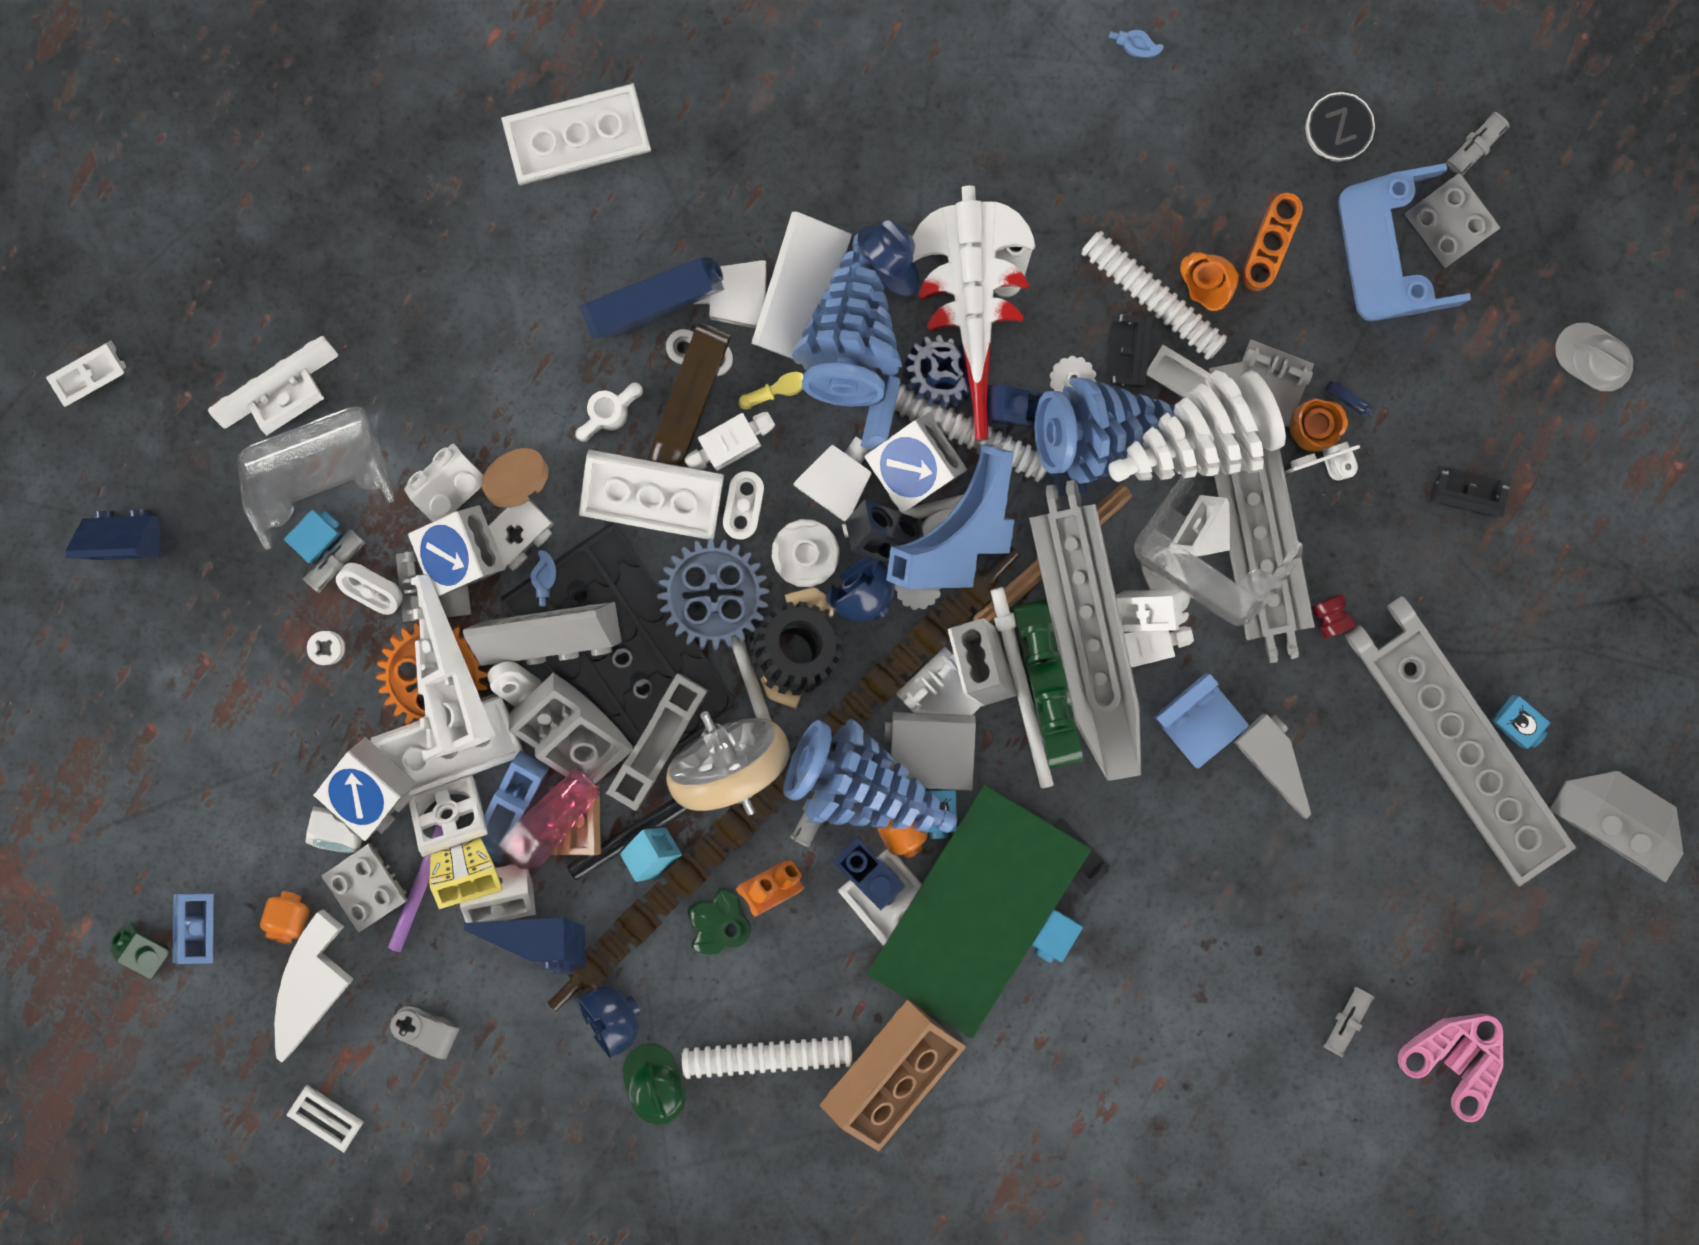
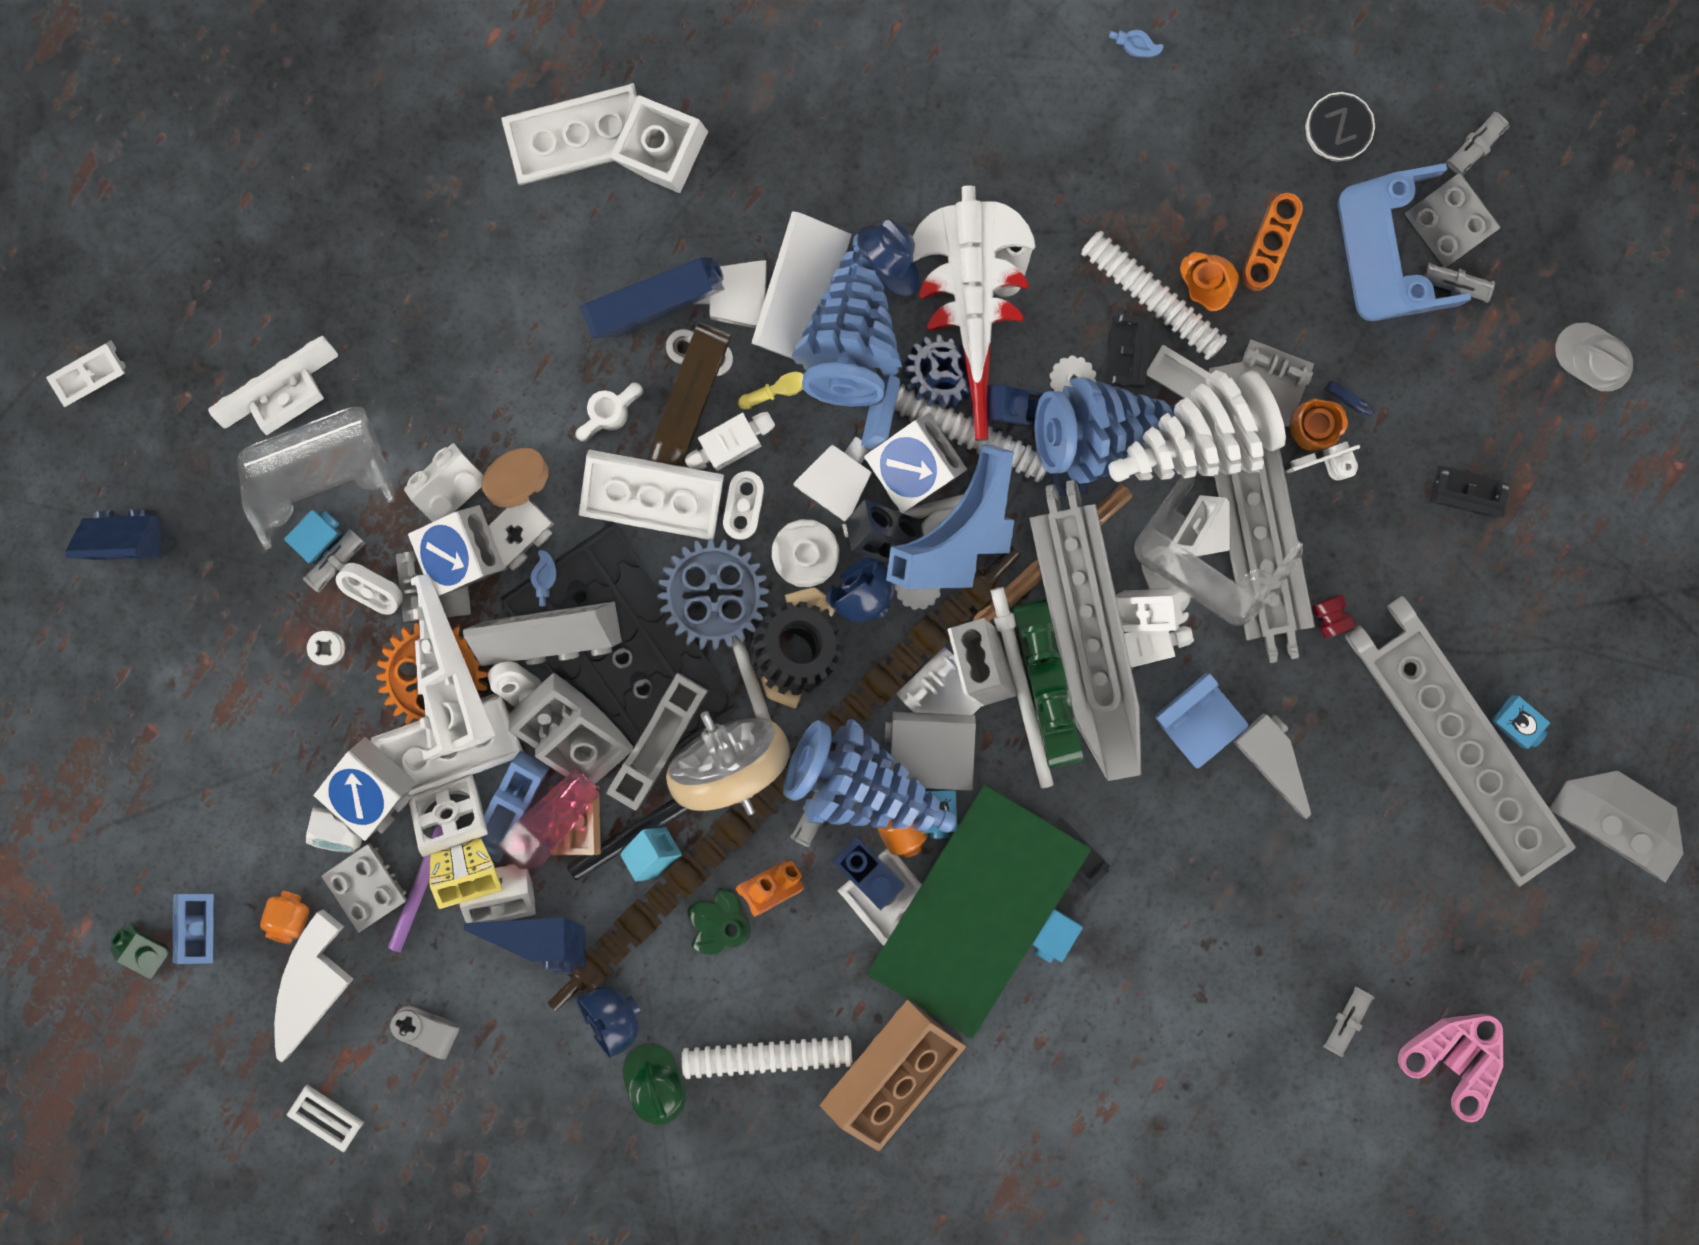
(659, 143): none -> white slope
(1459, 282): none -> light grey pin

